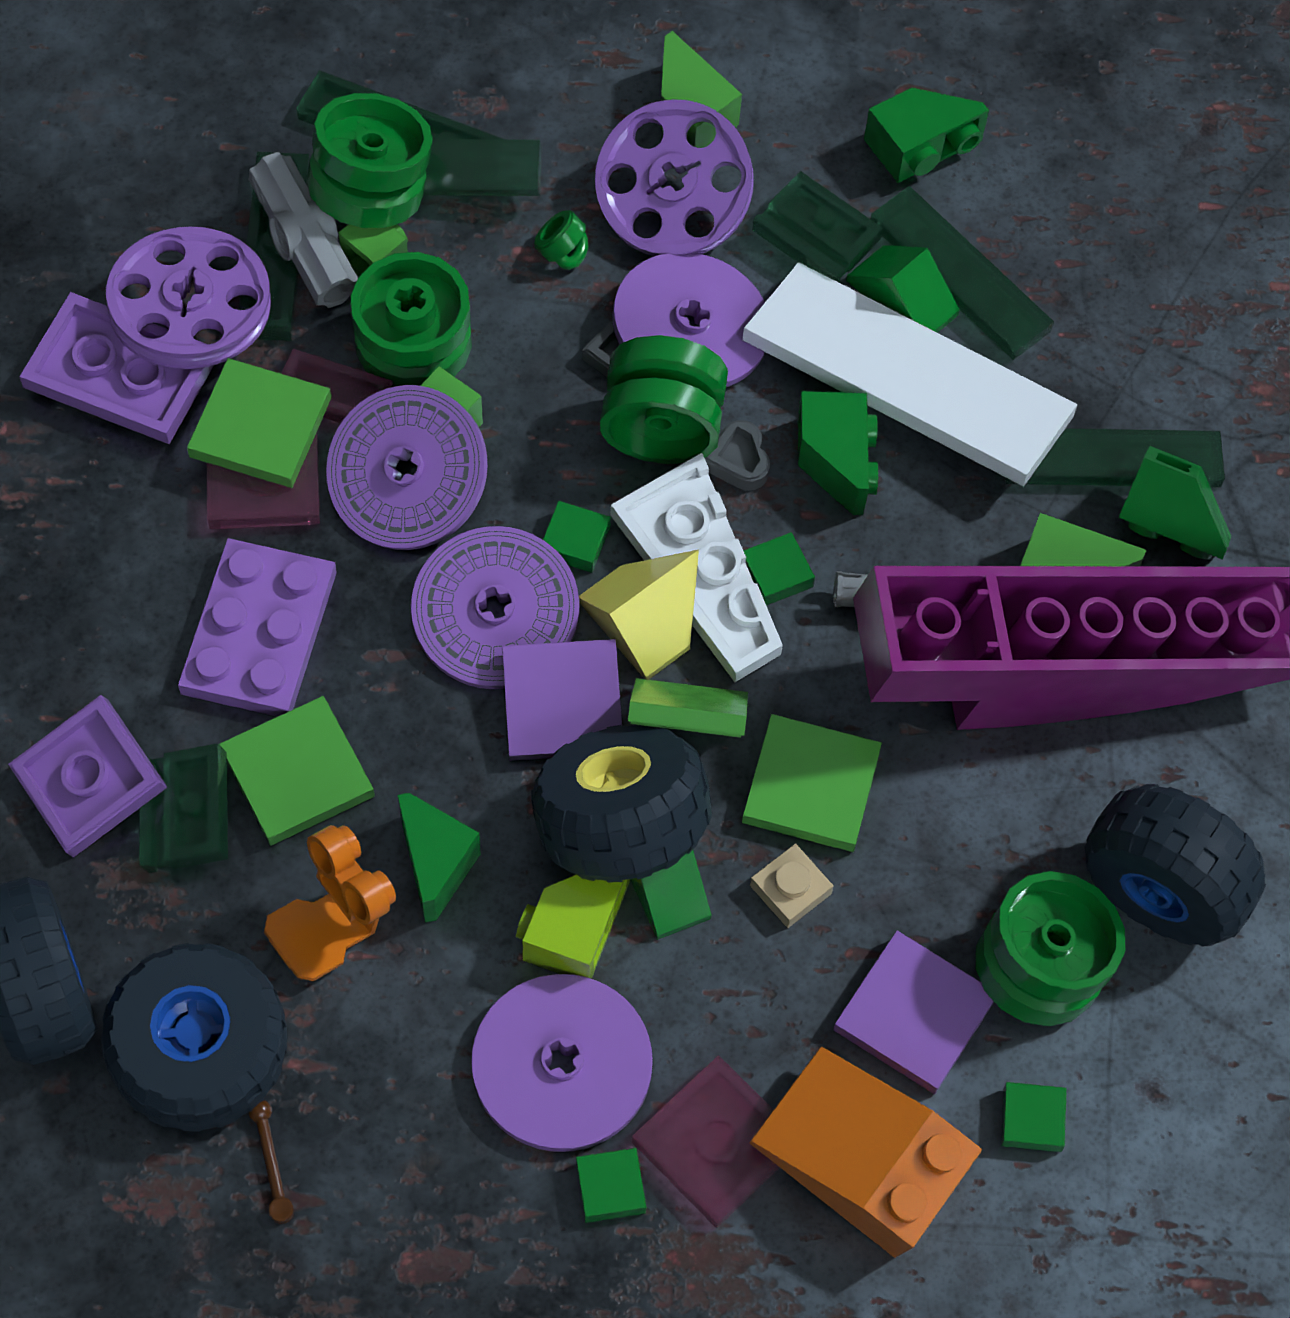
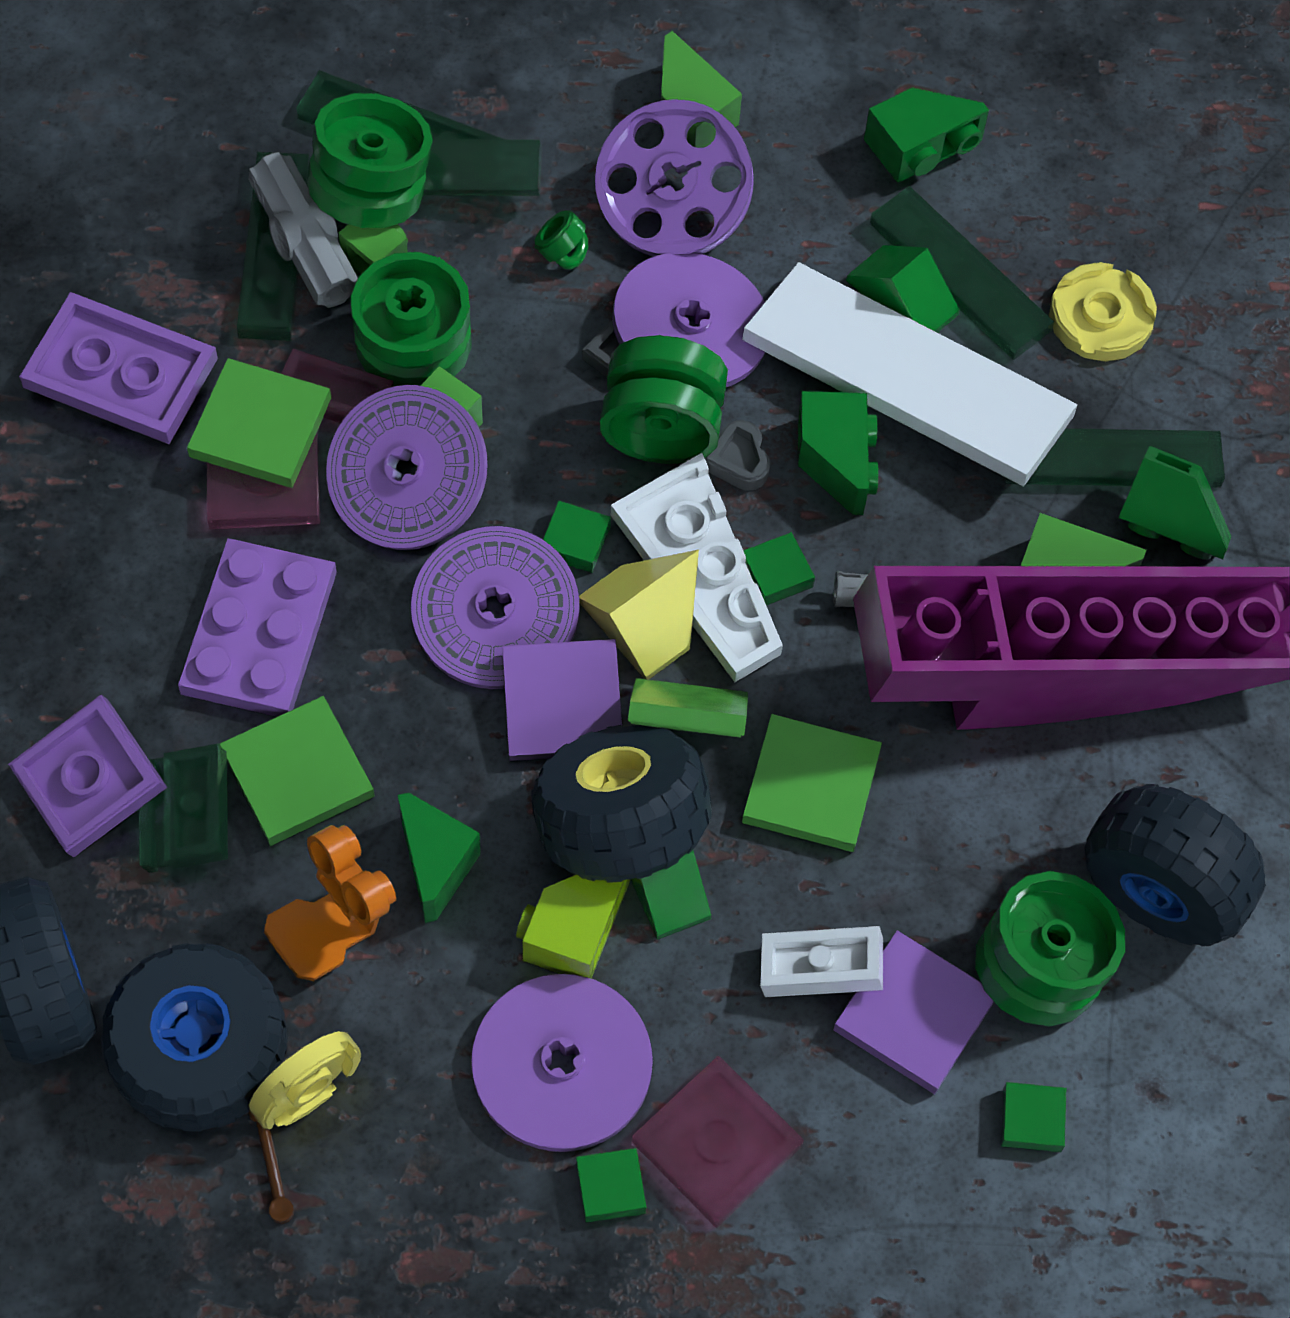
(207, 306): medium lavender wedge -> none
(304, 1080): none -> light yellow tile
(791, 885): tan plate -> none
(817, 228): clear green plate -> none
(822, 961): none -> white plate
(866, 1150): orange slope -> none
(1102, 312): none -> light yellow tile

